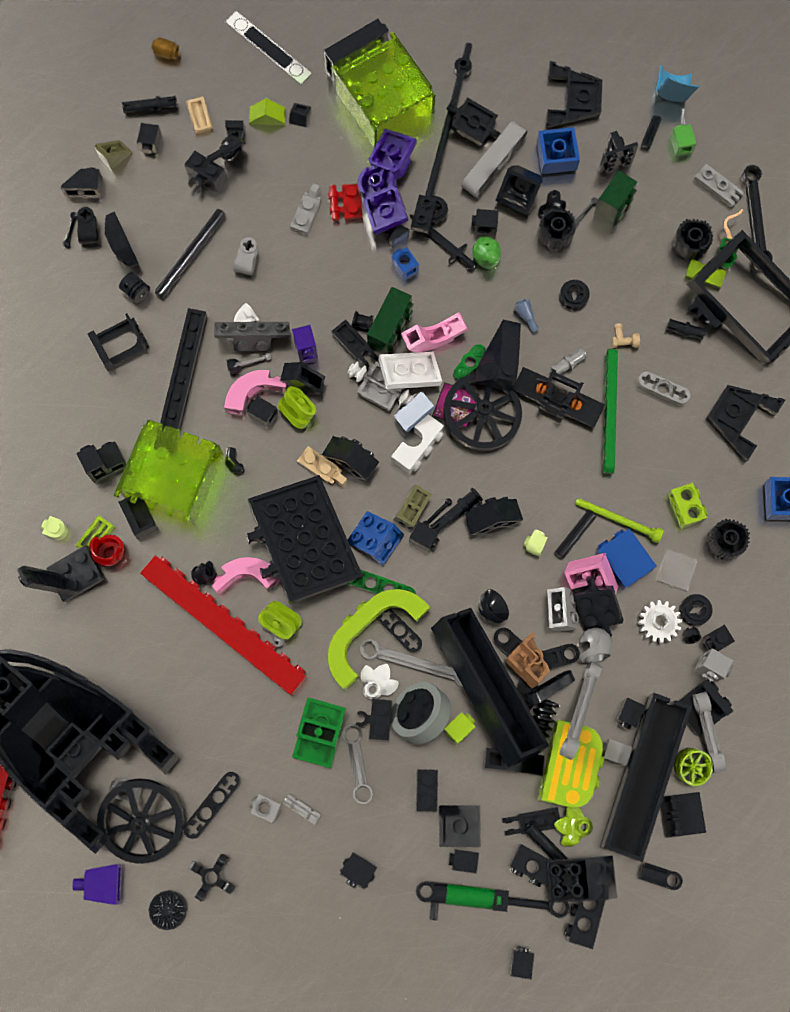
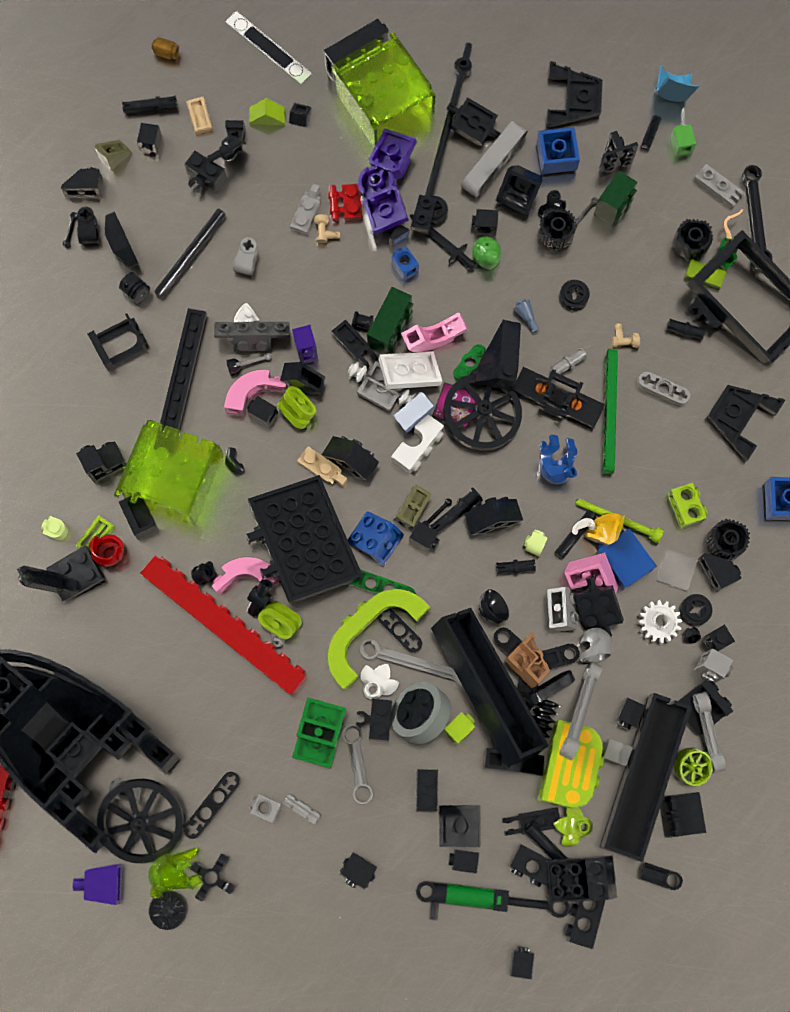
(167, 873): none -> clear neon green piece
(259, 597): none -> black axle
(322, 220): none -> tan piece
(515, 567): none -> black pin
(561, 470): none -> blue piece
(603, 529): none -> yellow hat
(720, 571): none -> black slope

